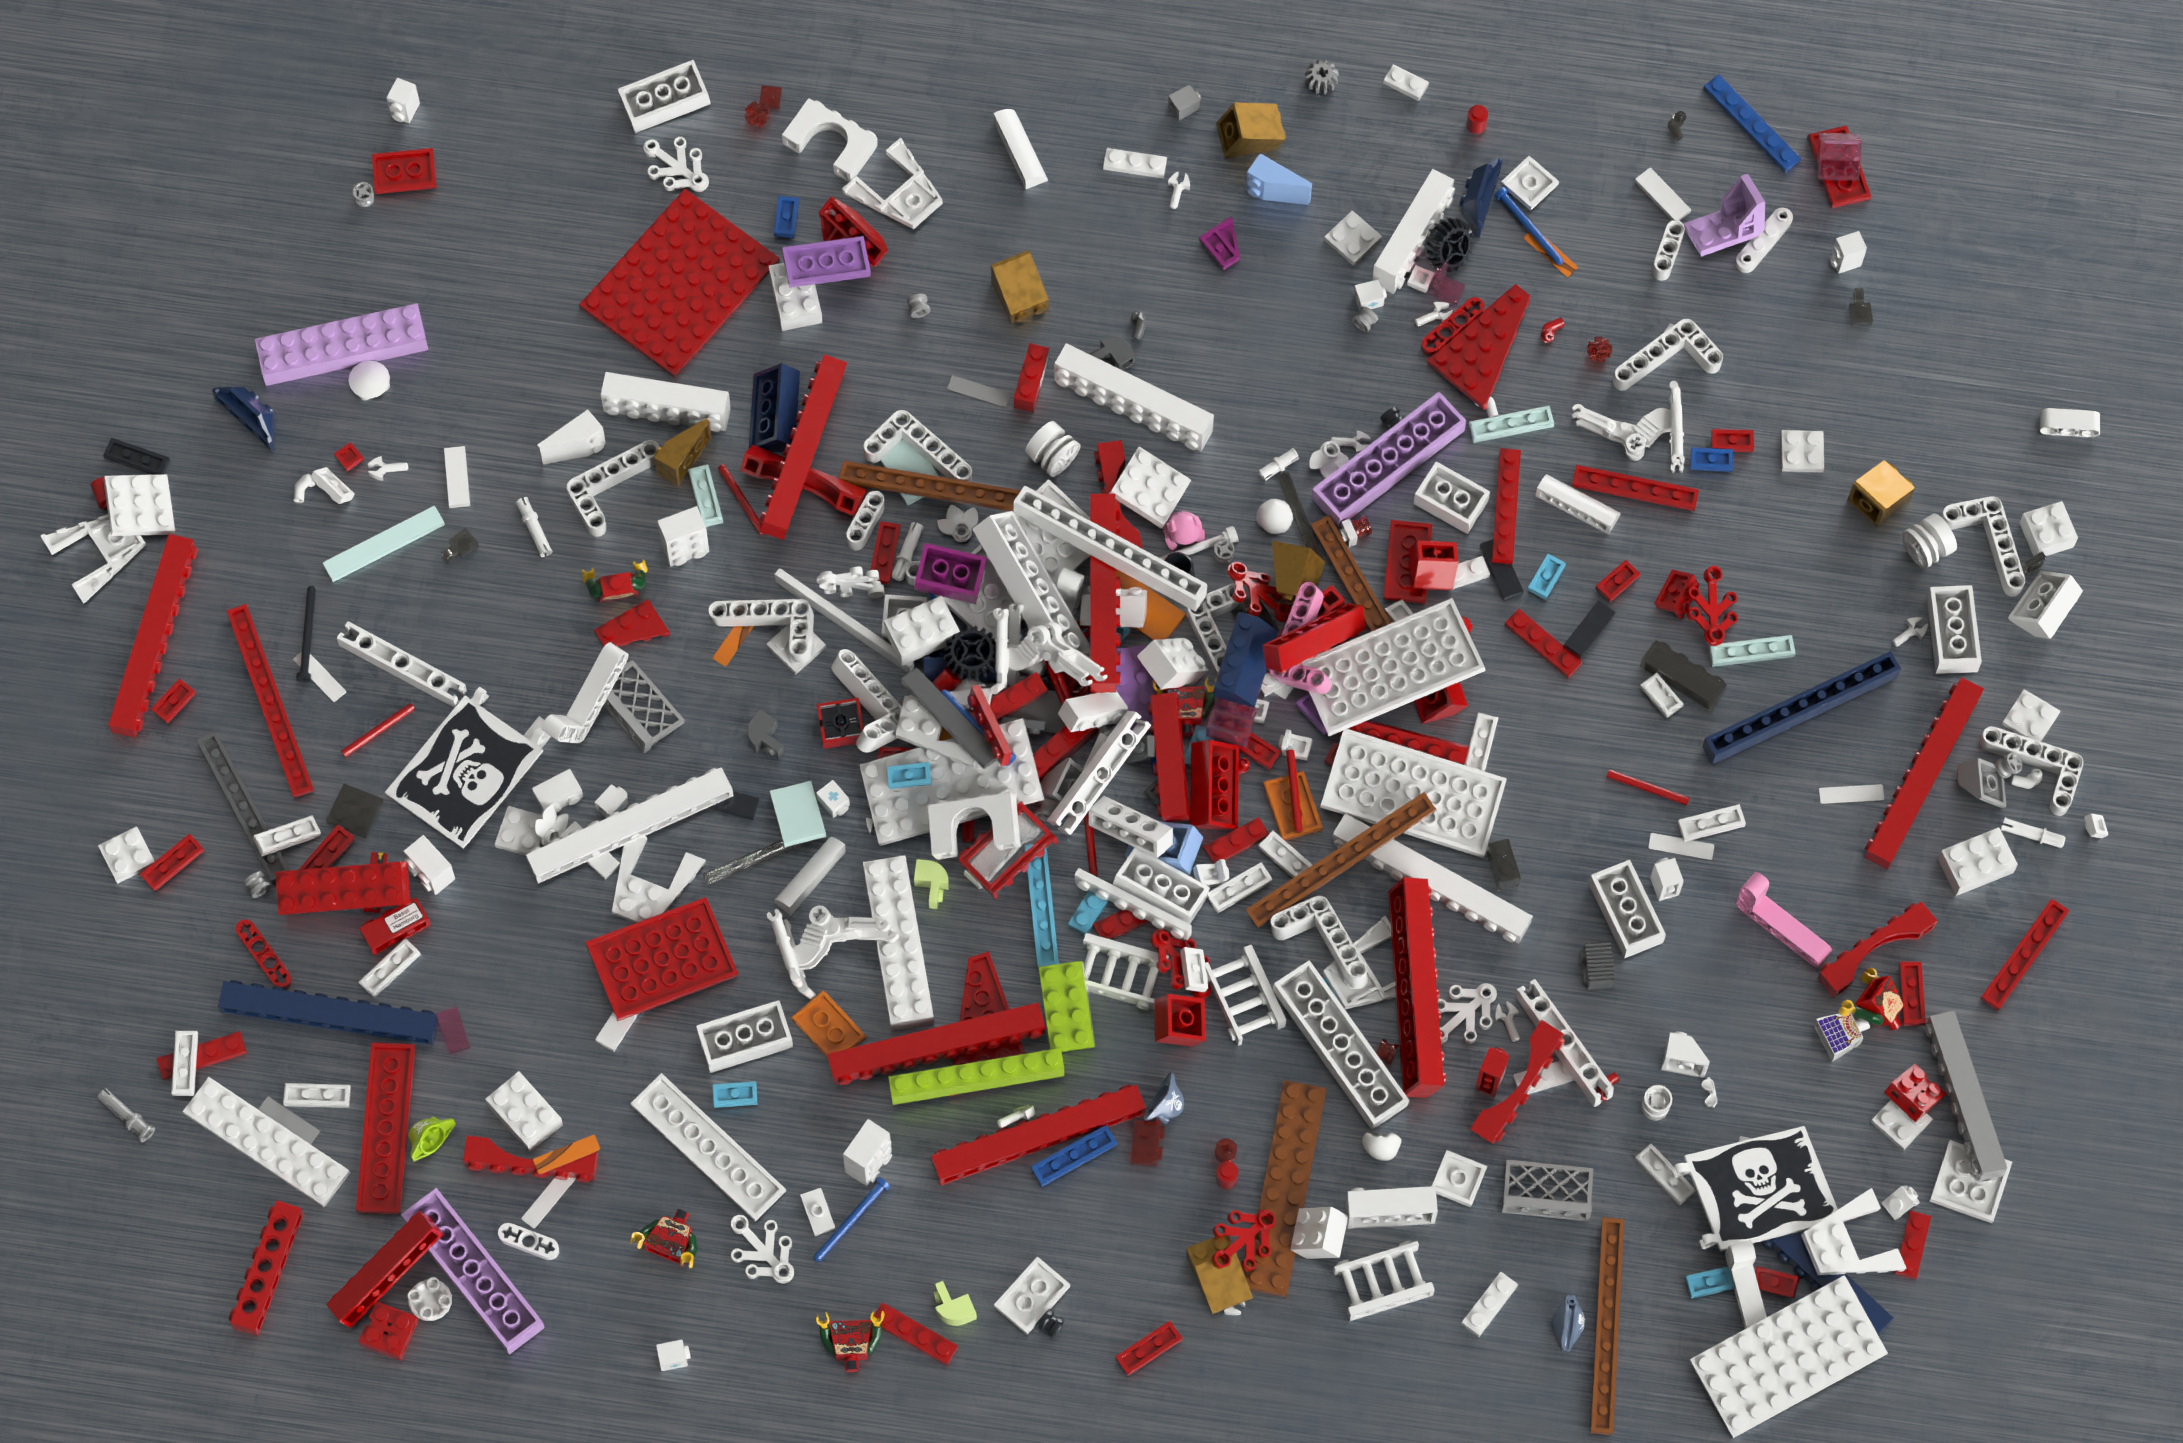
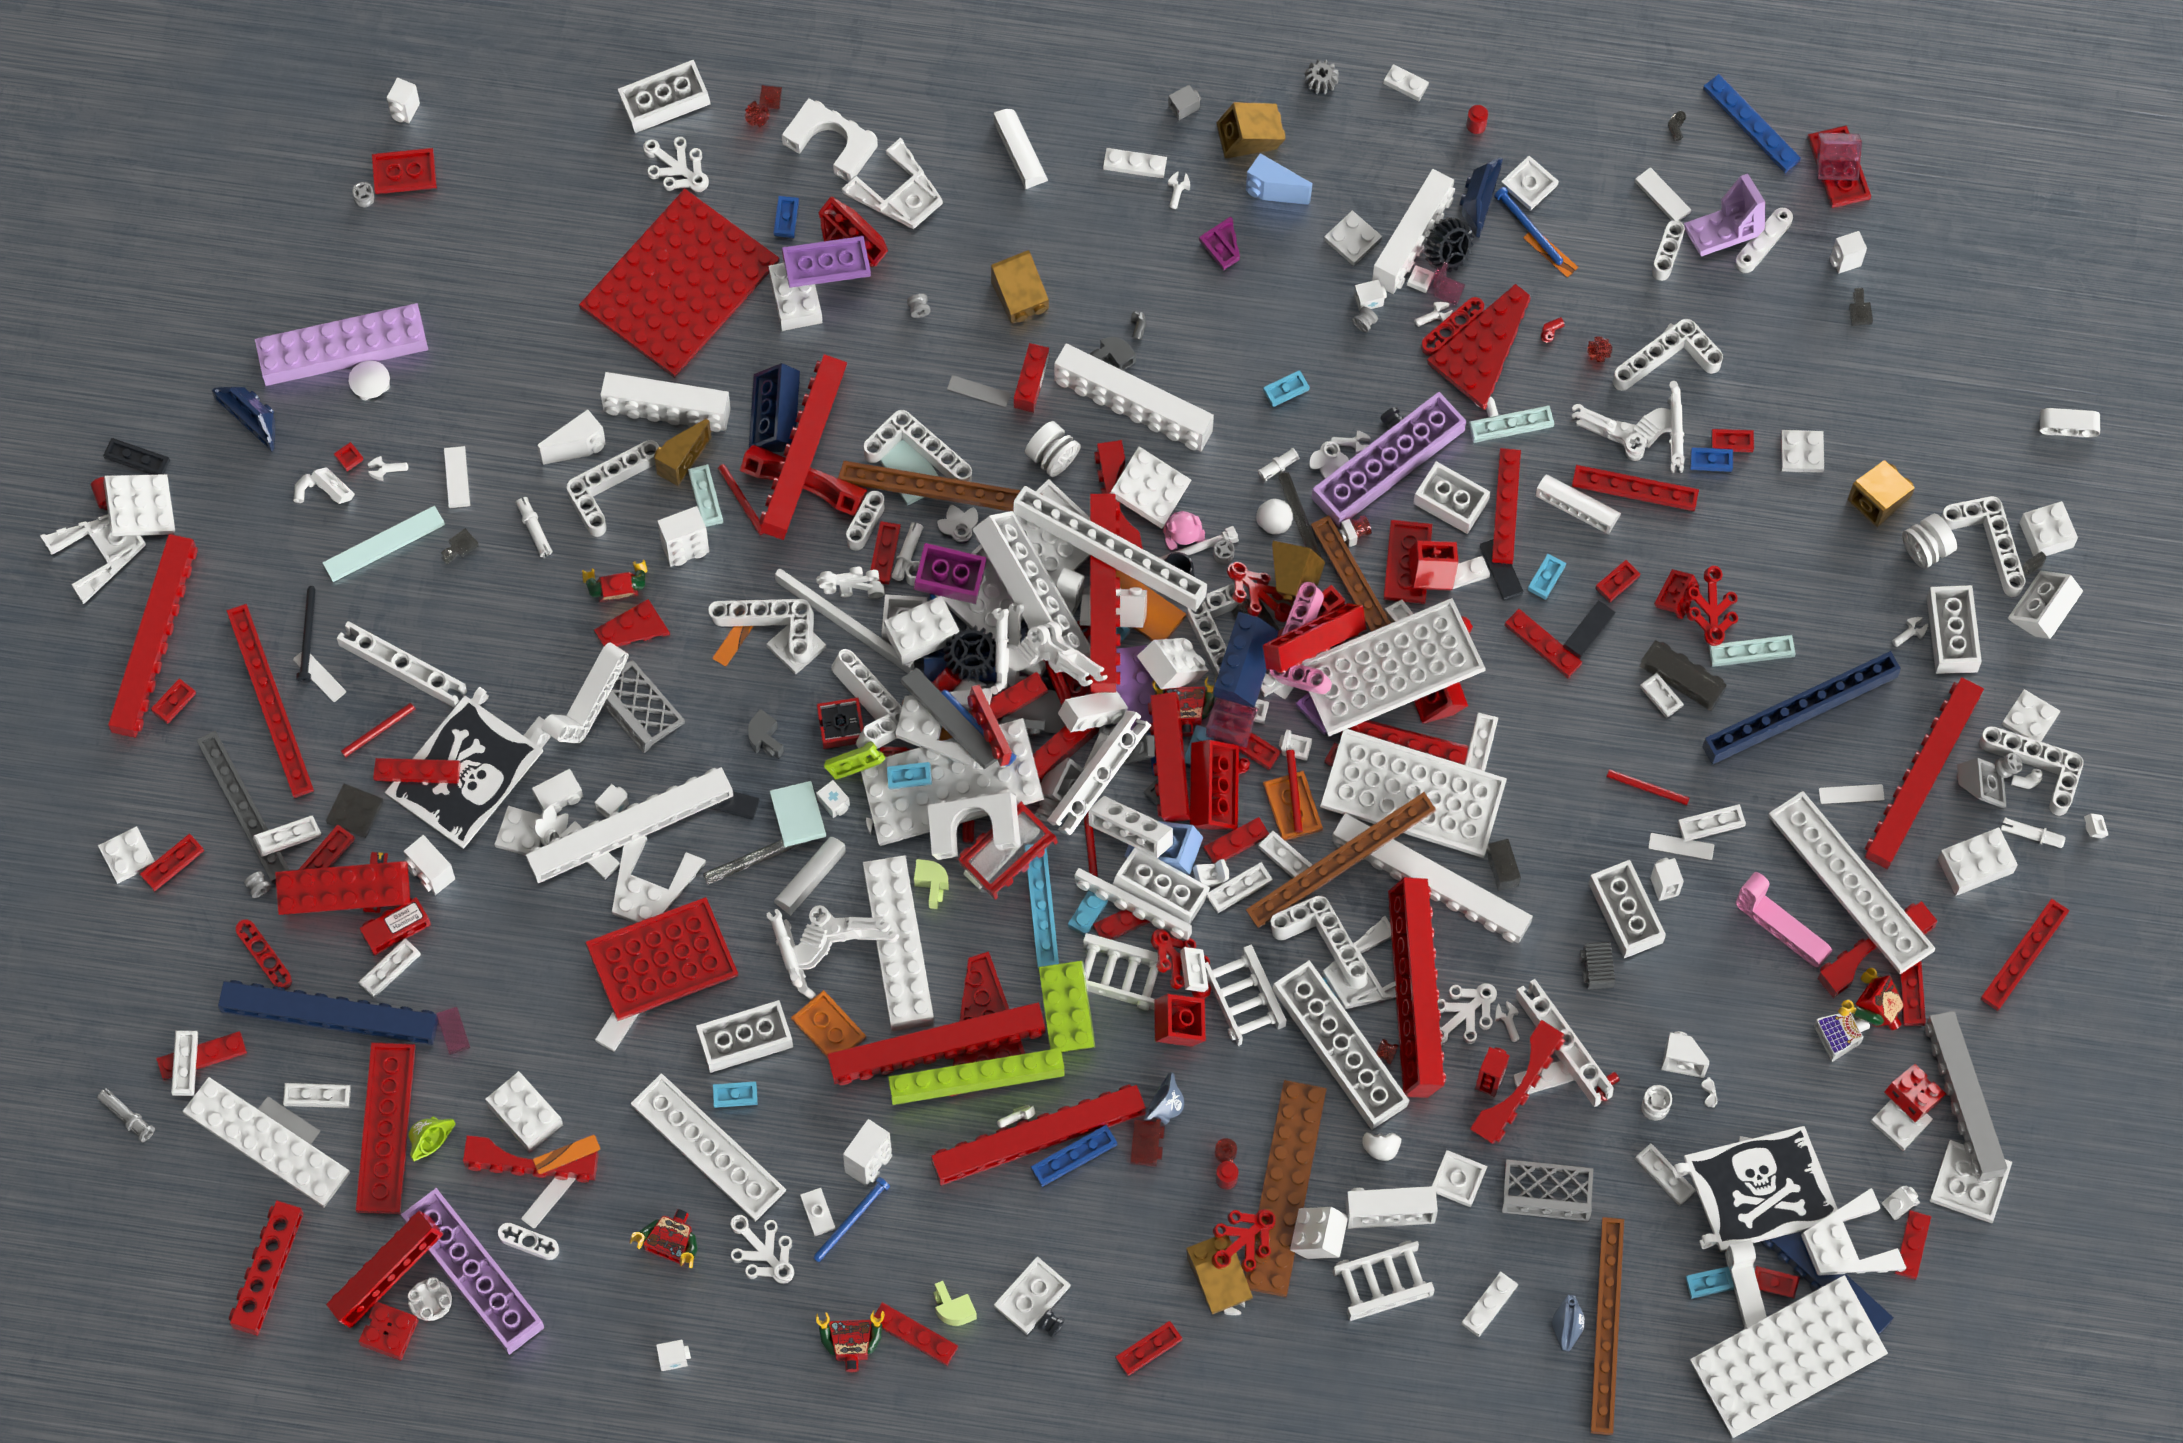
(417, 770): none -> red plate
(854, 761): none -> lime plate
(1286, 388): none -> medium azure plate
(1851, 882): none -> white plate

